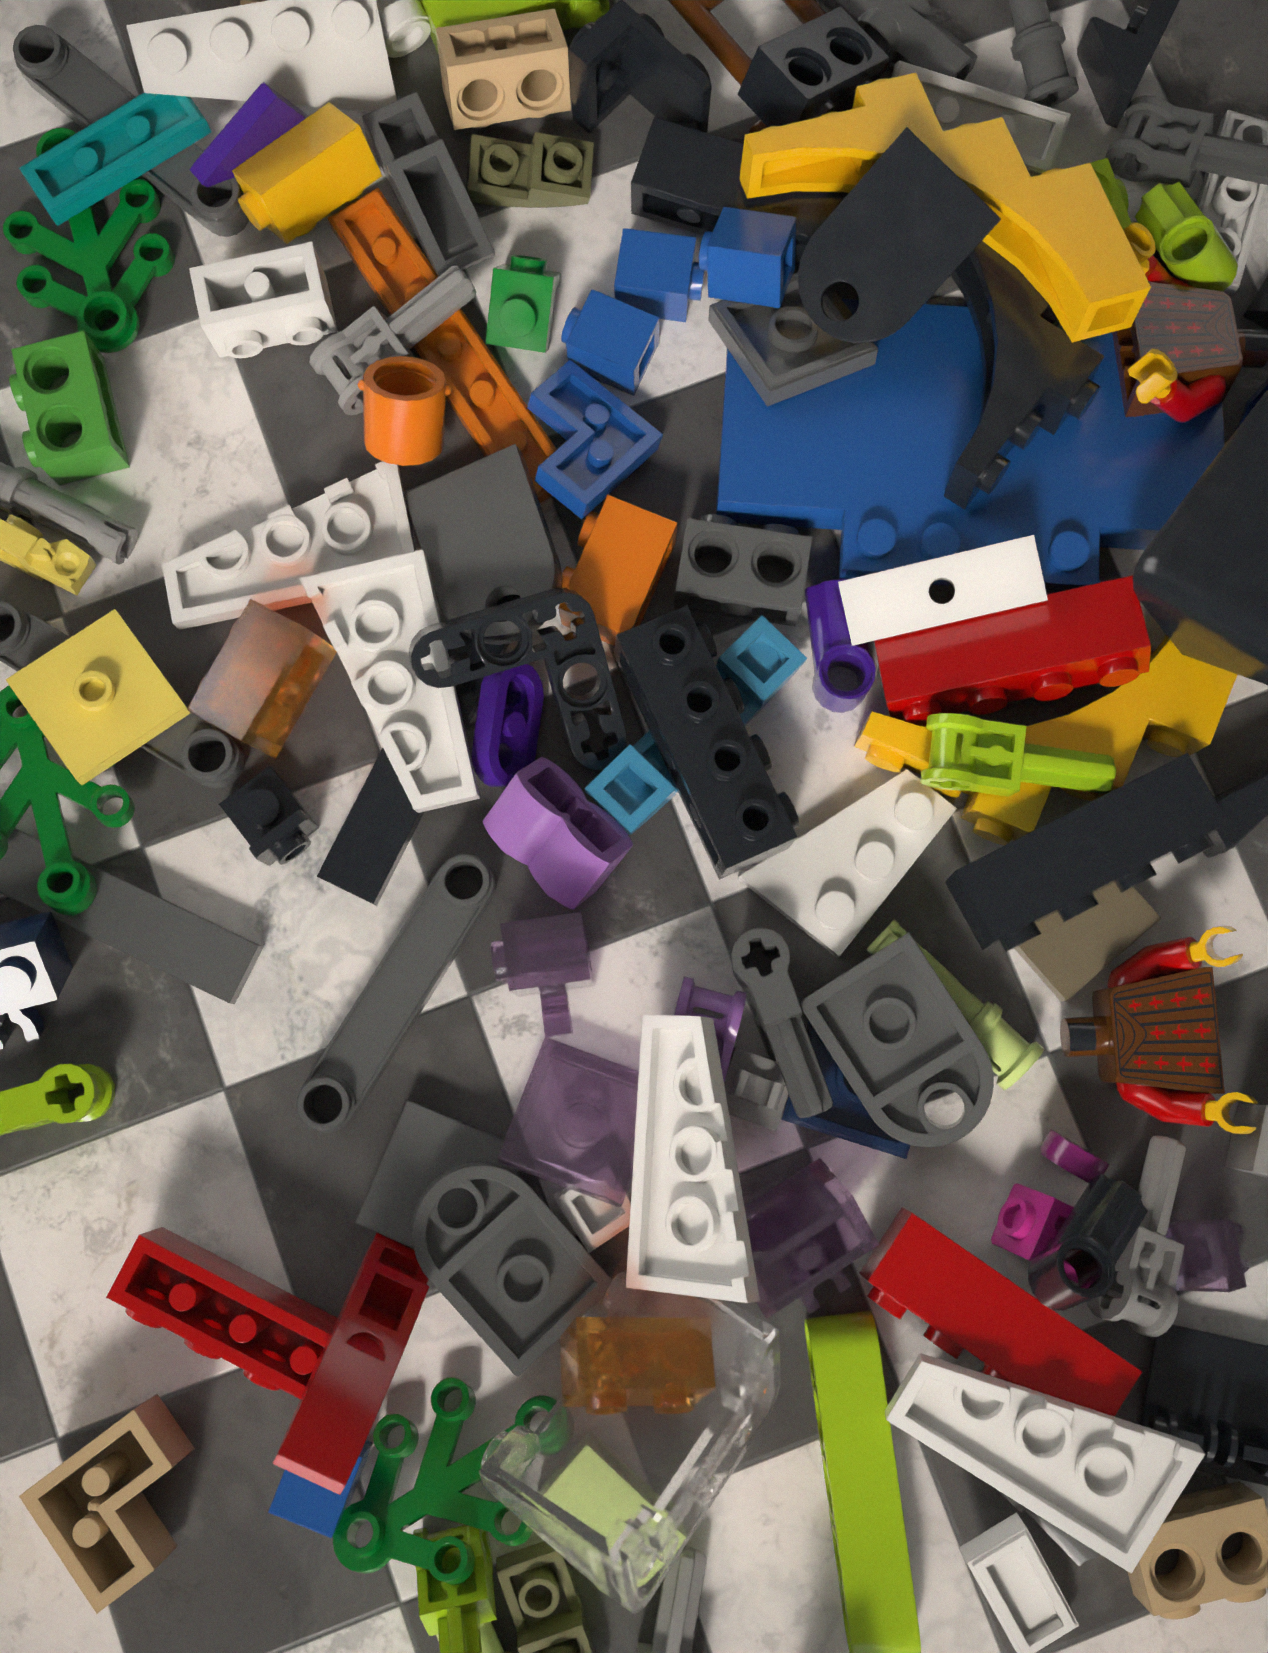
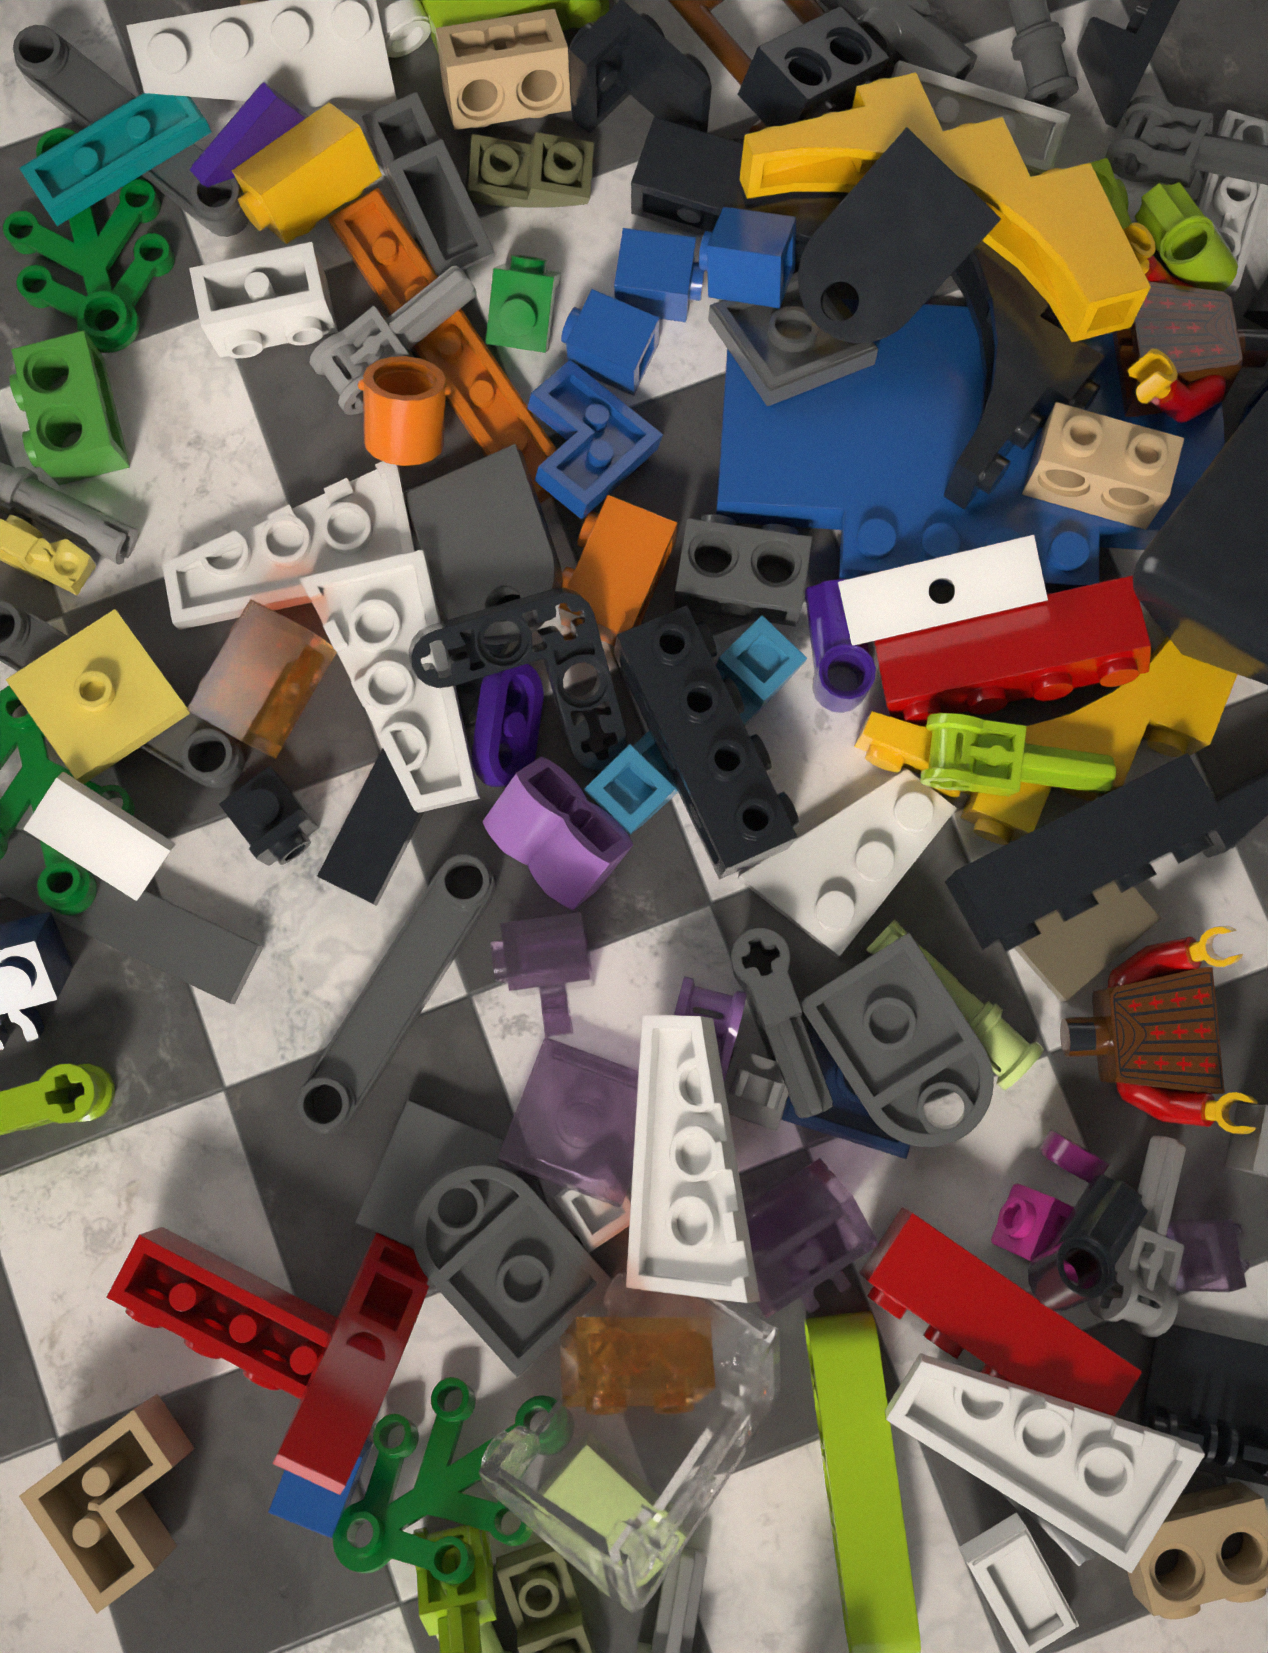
(99, 836): none -> white tile
(1103, 466): none -> tan brick

